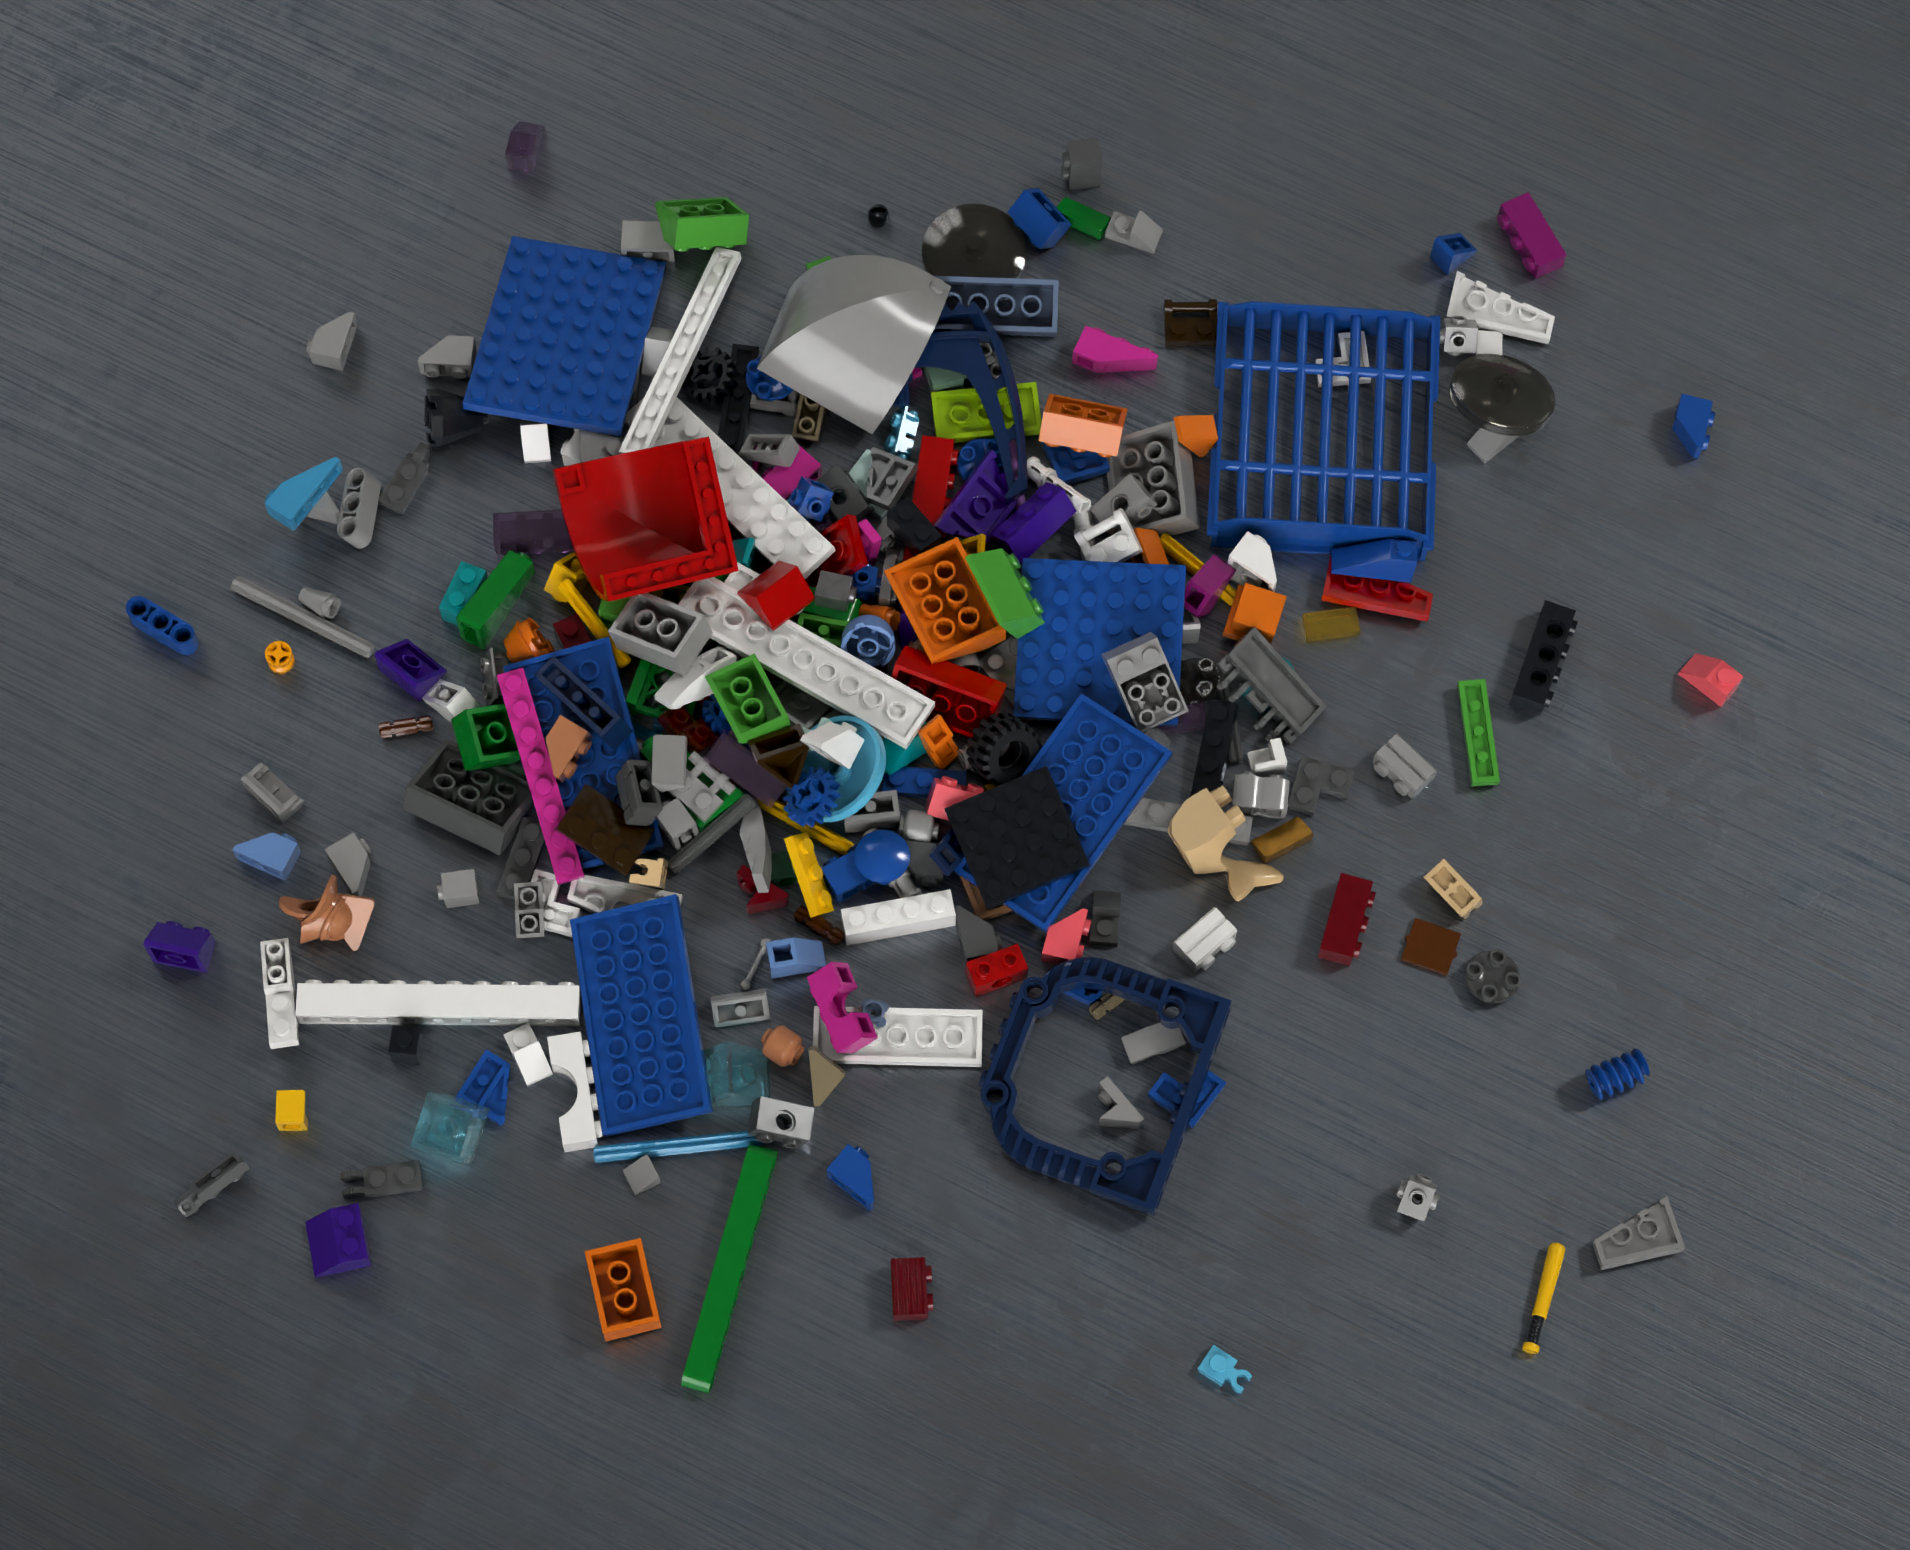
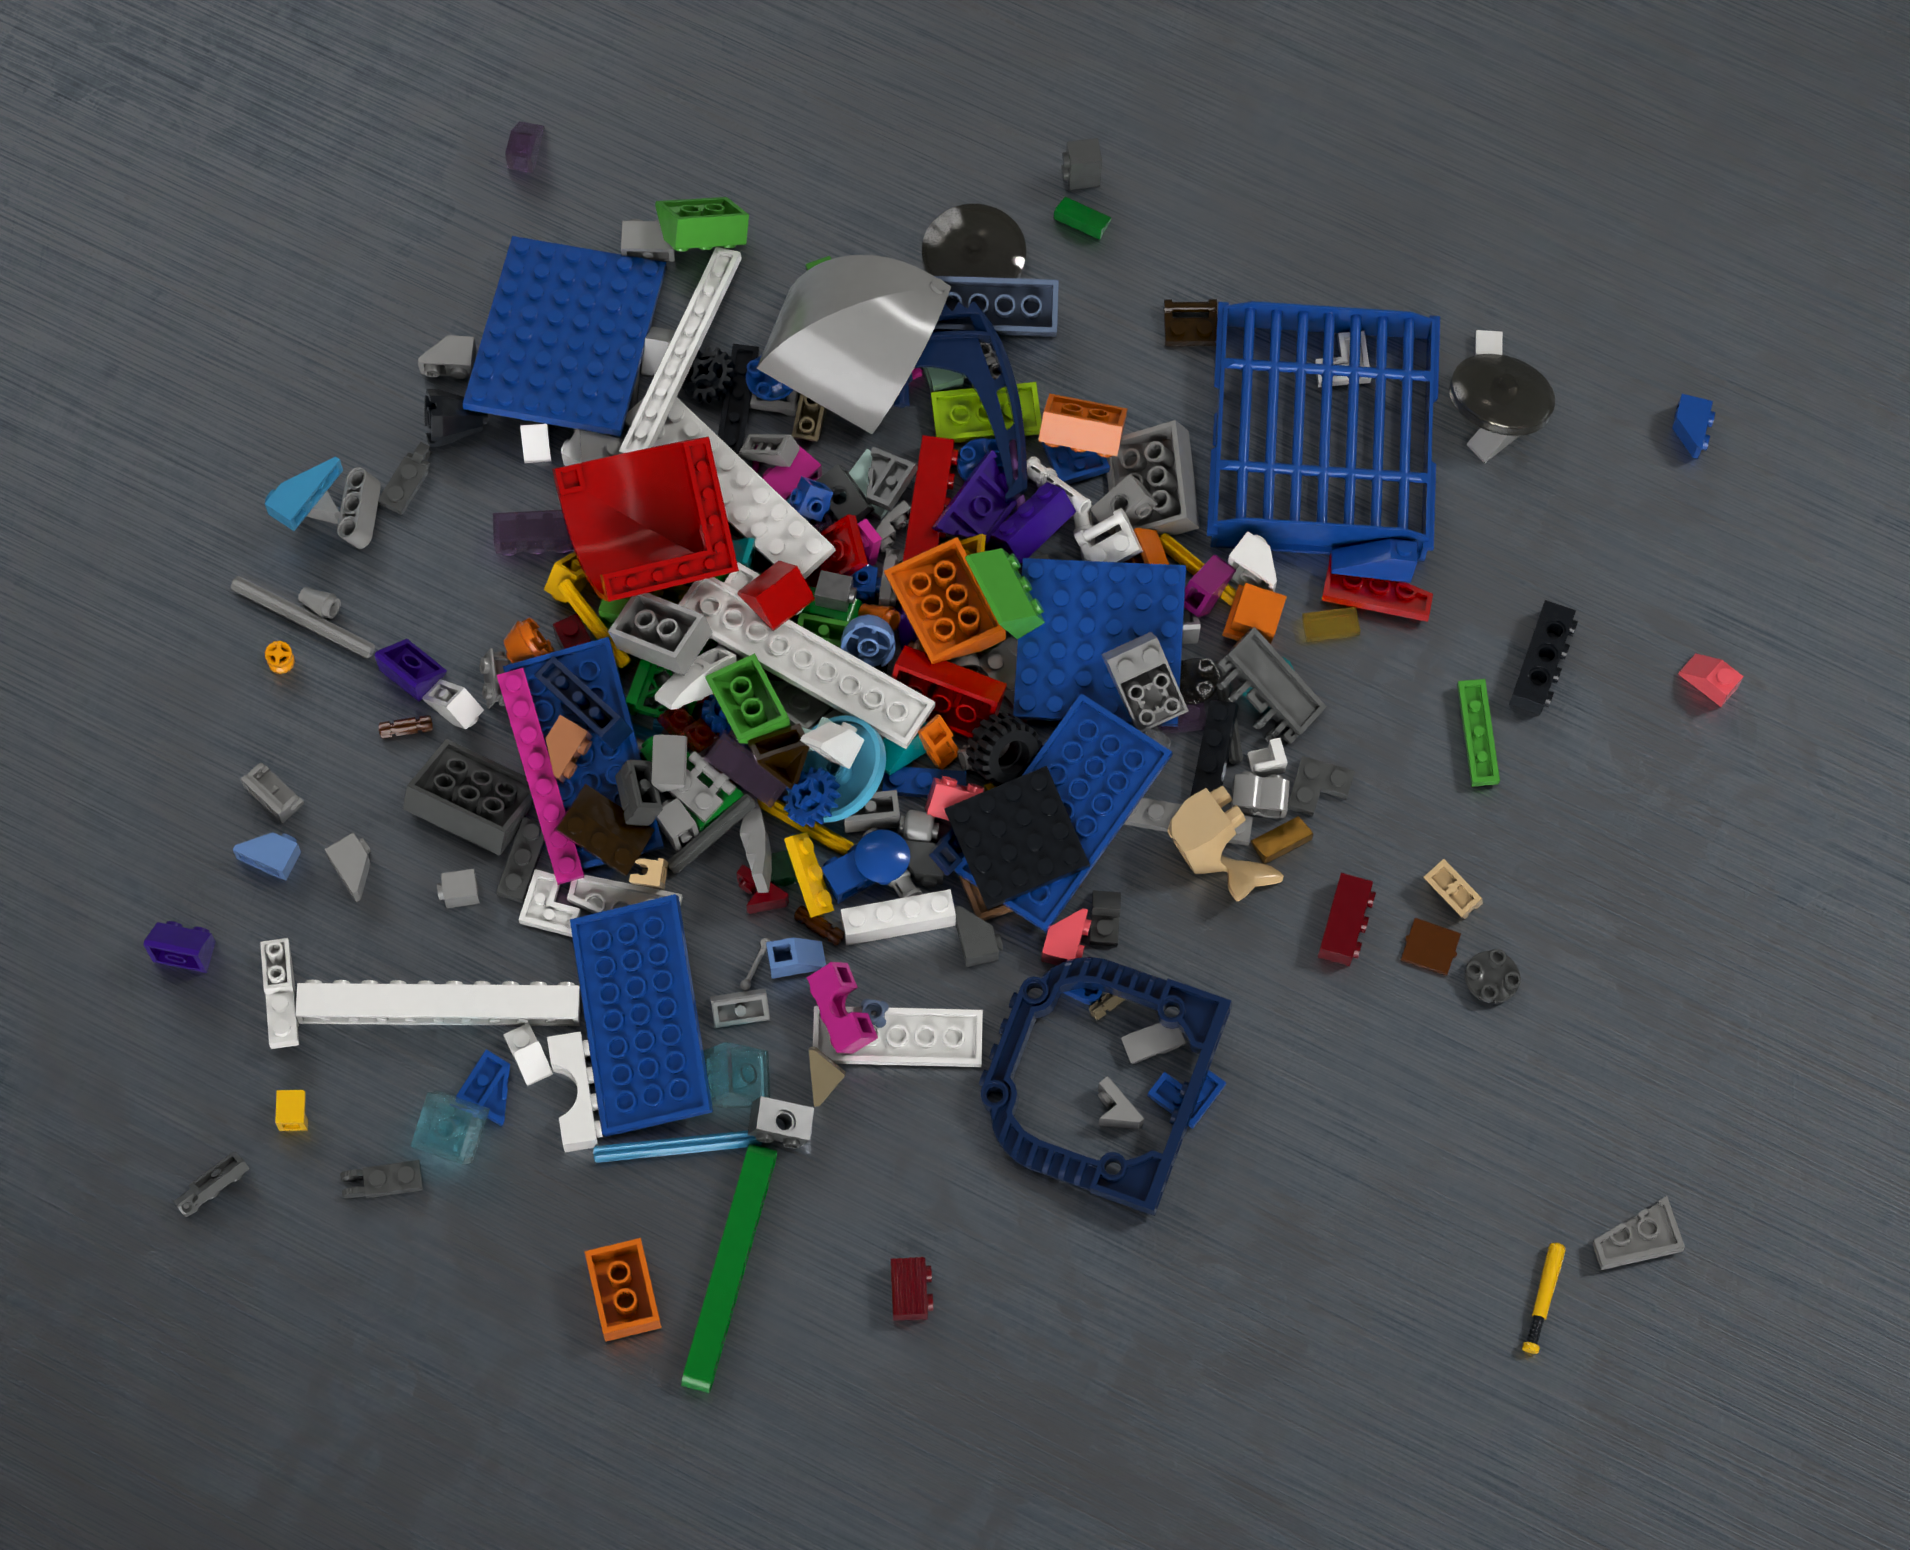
(153, 617): blue beam -> none
(331, 915): nougat helmet -> none
(333, 342): light grey slope -> none
(338, 1240): dark purple slope -> none
(406, 1044): black brick -> none
(461, 589): teal brick -> none
(485, 737): green brick -> none
(495, 599): green slope -> none
(529, 910): light grey slope -> none
(641, 1175): light grey slope -> none
(782, 1046): nougat head -> none
(853, 1174): blue slope -> none
(878, 215): black hinge -> none
(902, 424): medium azure hinge -> none
(912, 527): black brick -> none
(996, 970): red brick -> none
(1039, 218): blue brick -> none
(1105, 353): dark pink slope -> none
(1135, 232): light grey slope -> none
(1196, 432): orange slope -> none
(1205, 940): white brick -> none
(1220, 1367): medium azure plate -> none
(1403, 766): light grey brick -> none
(1415, 1206): light grey brick -> none
(1451, 251): blue slope -> none
(1458, 335): light grey brick -> none
(1498, 311): white wing -> none
(1531, 235): magenta brick -> none
(1617, 1072): blue piece -> none

